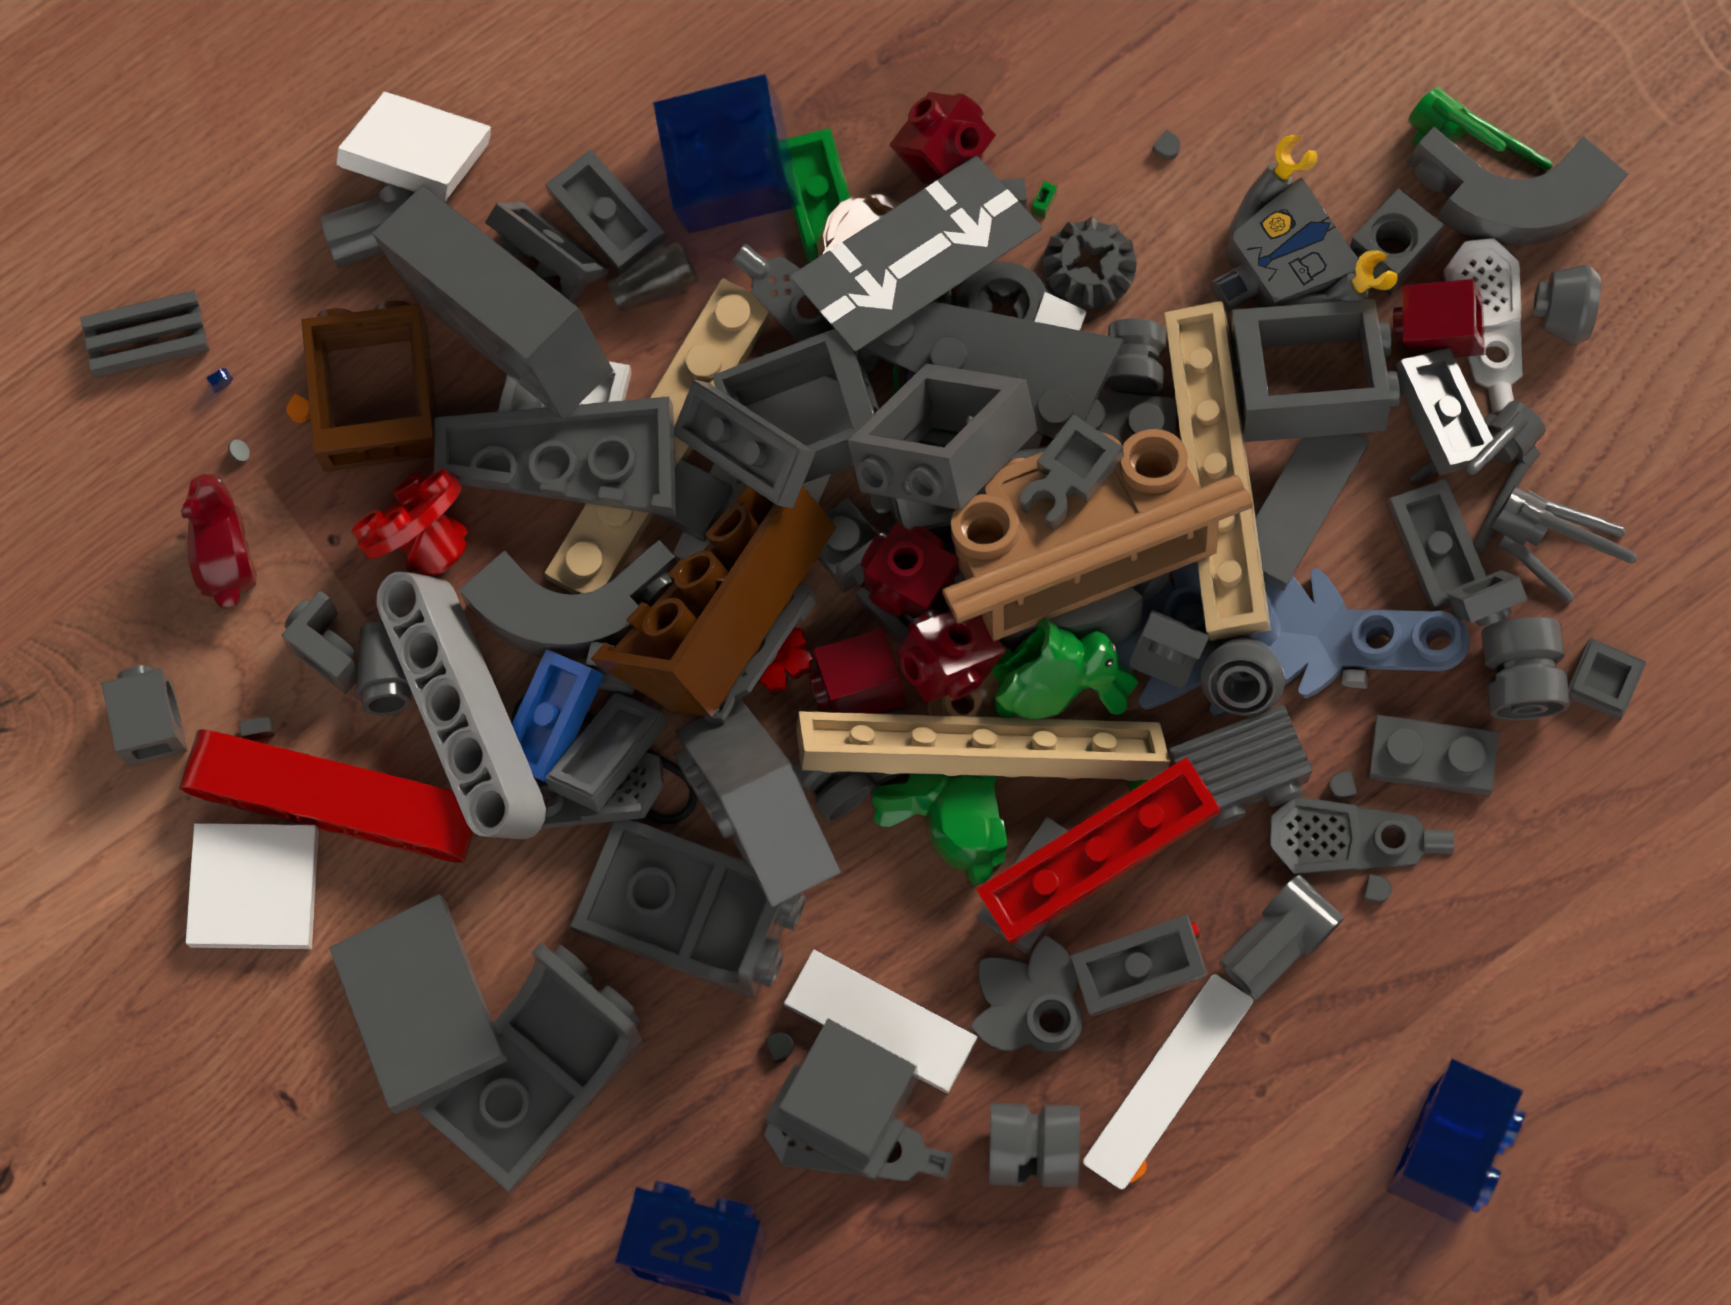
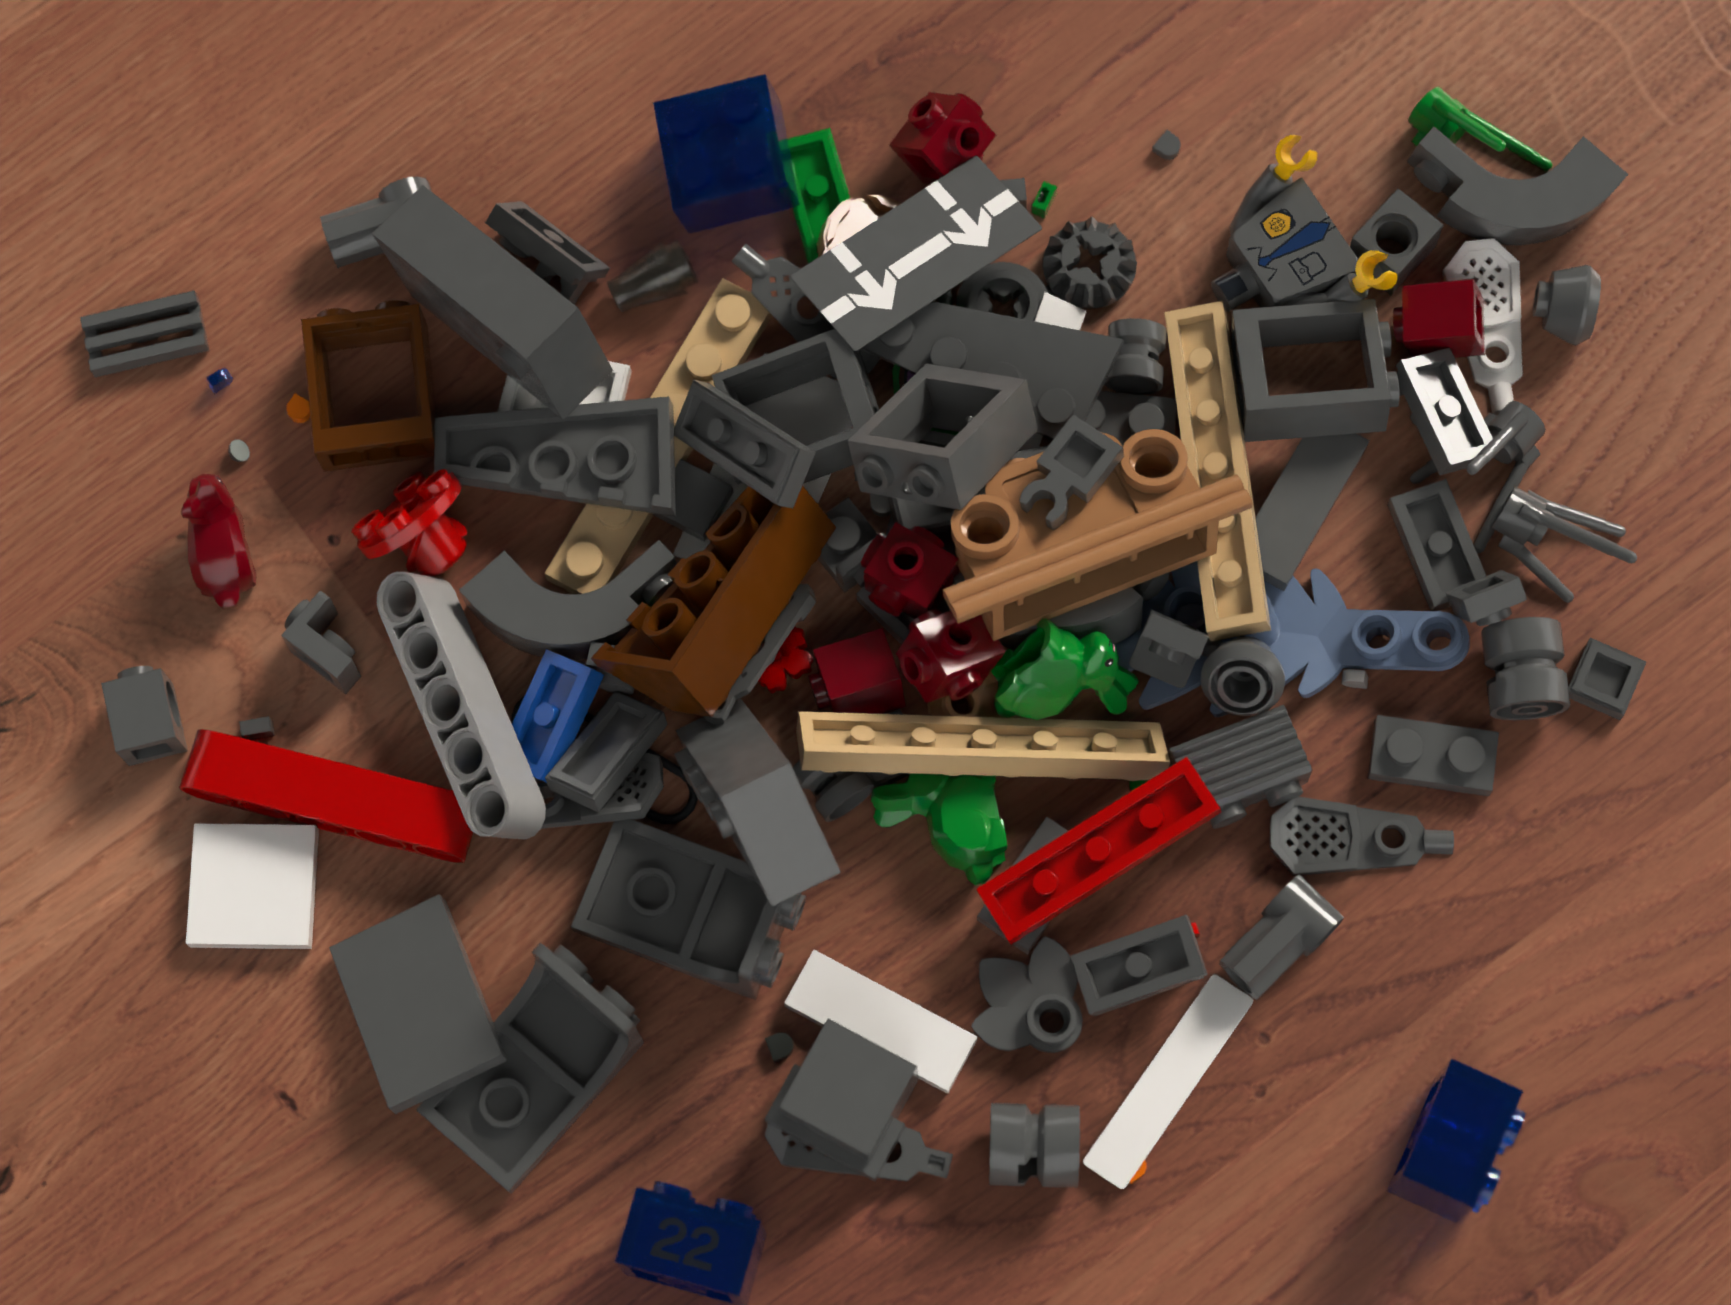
(380, 677): dark grey cone -> none
(413, 145): white tile -> none
(605, 211): dark grey plate -> none
(1343, 785): dark grey piece -> none
(1377, 889): dark grey piece -> none

